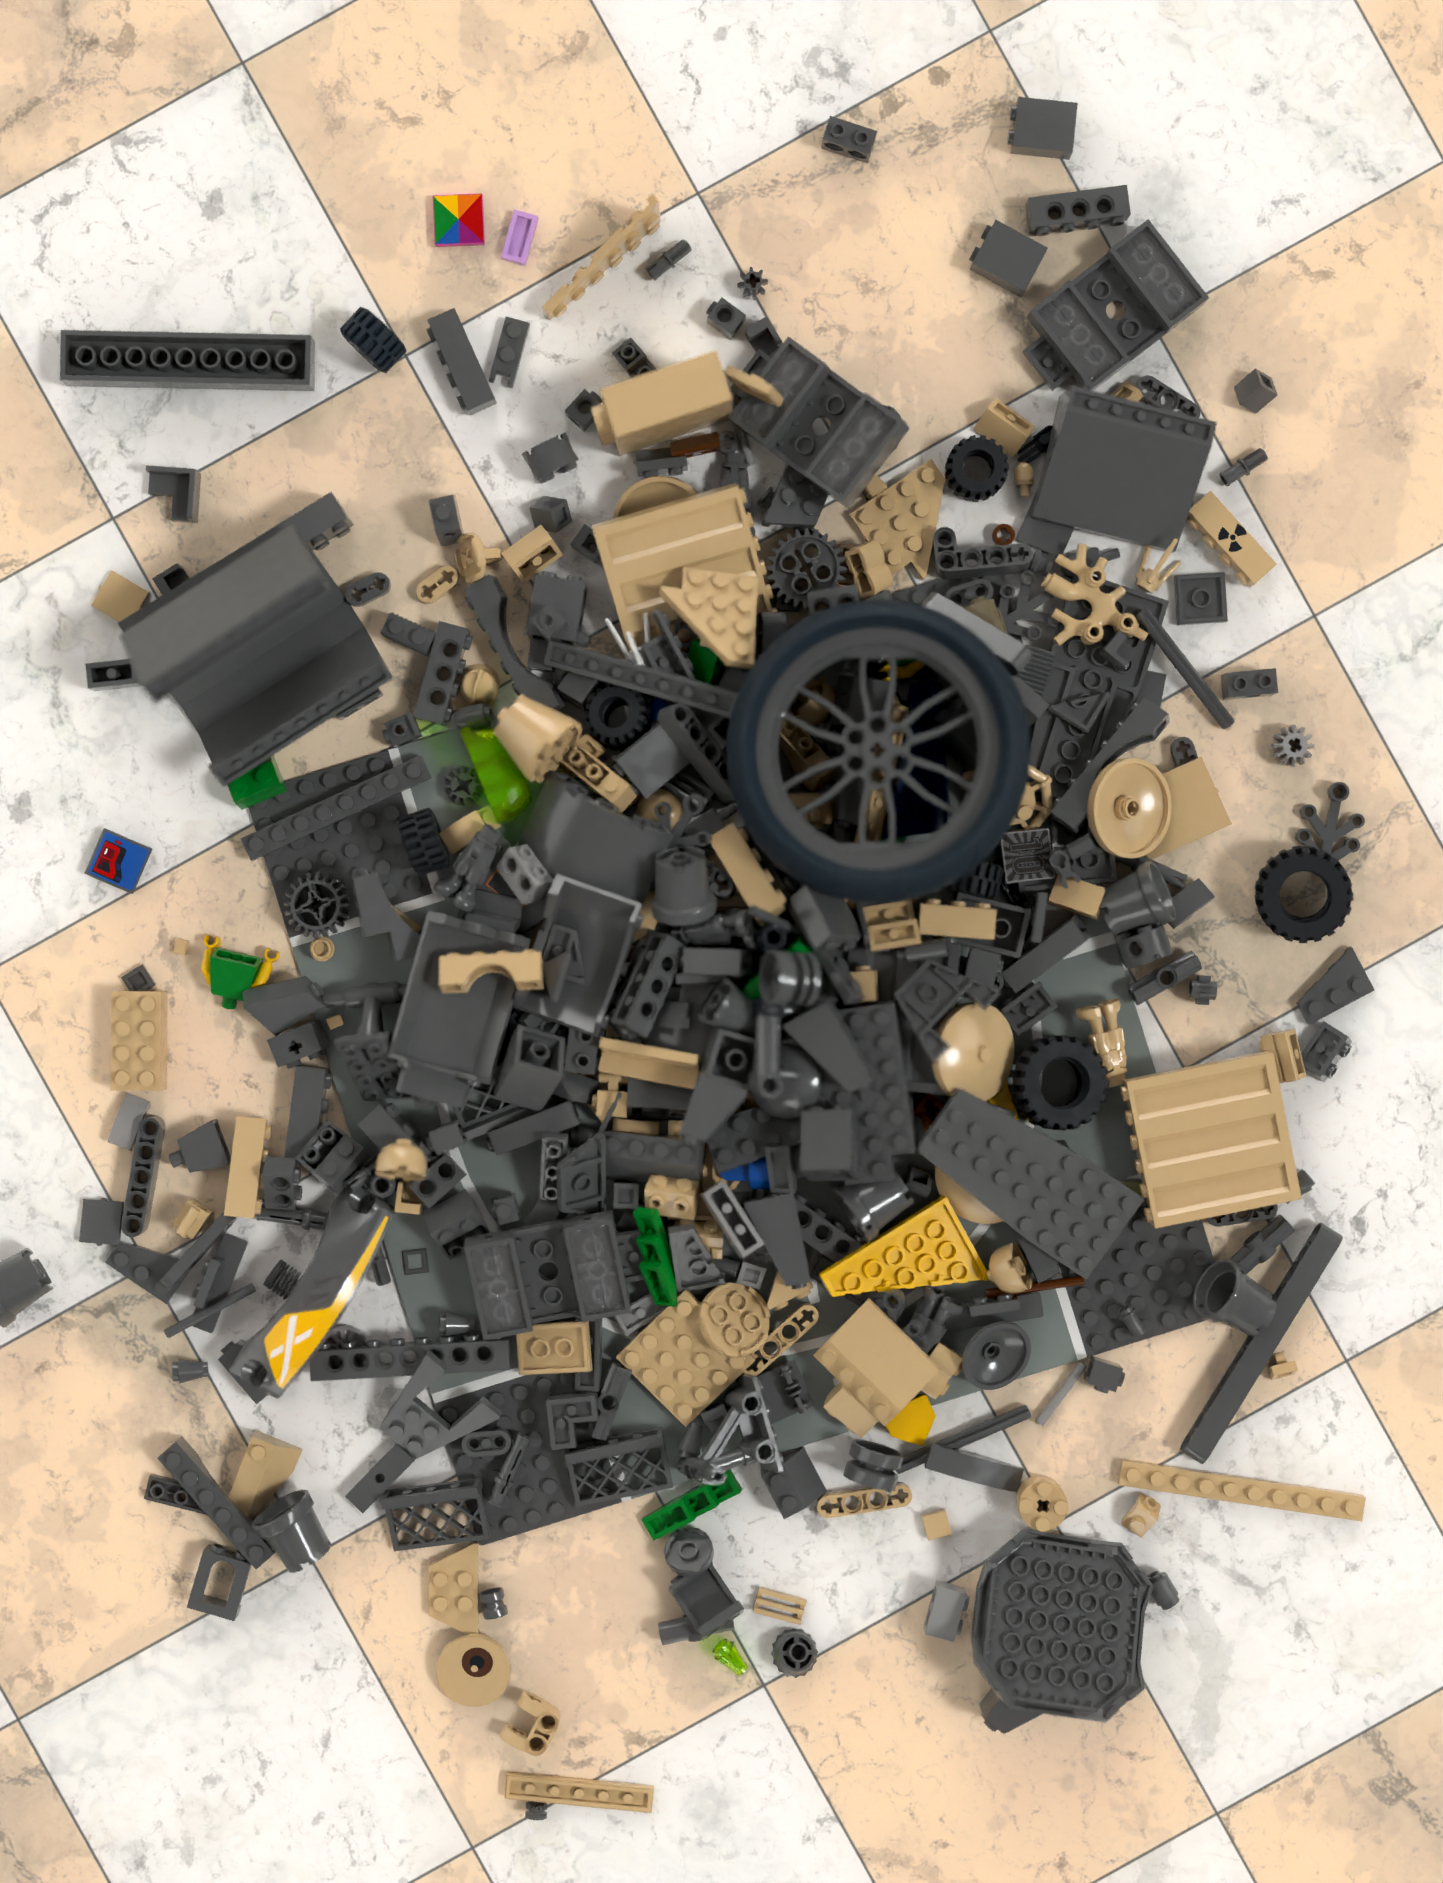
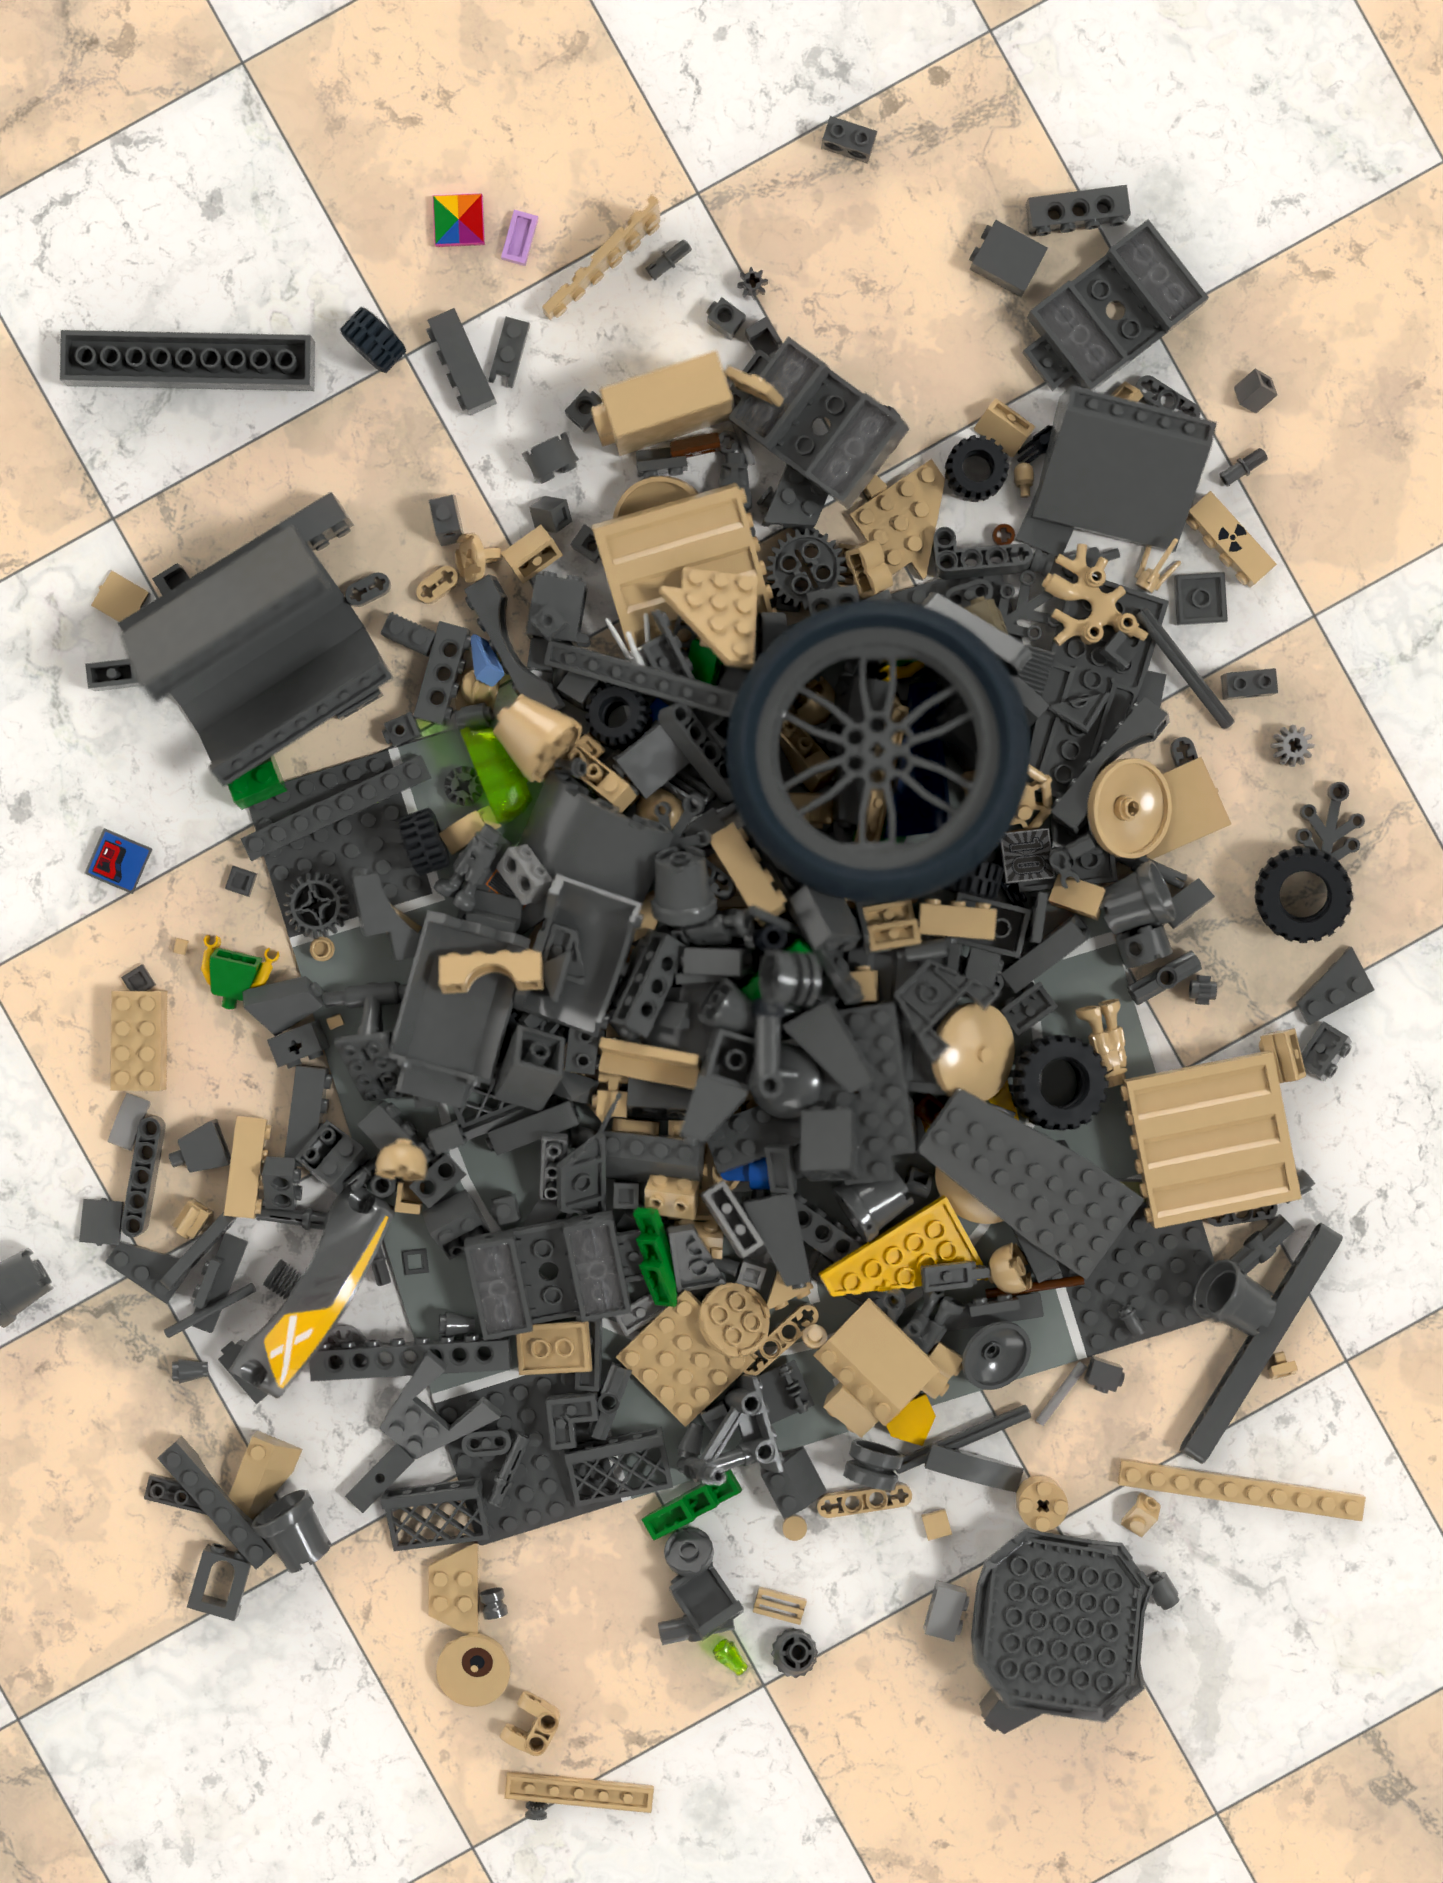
(182, 485): dark grey panel -> none
(241, 881): none -> dark grey tile
(485, 662): none -> medium blue slope
(574, 767): none -> dark grey pin
(633, 359): dark grey slope -> none
(794, 1527): none -> tan tile
(814, 1336): none -> tan plate
(952, 1275): none -> dark grey hinge
(1042, 128): dark grey brick -> none

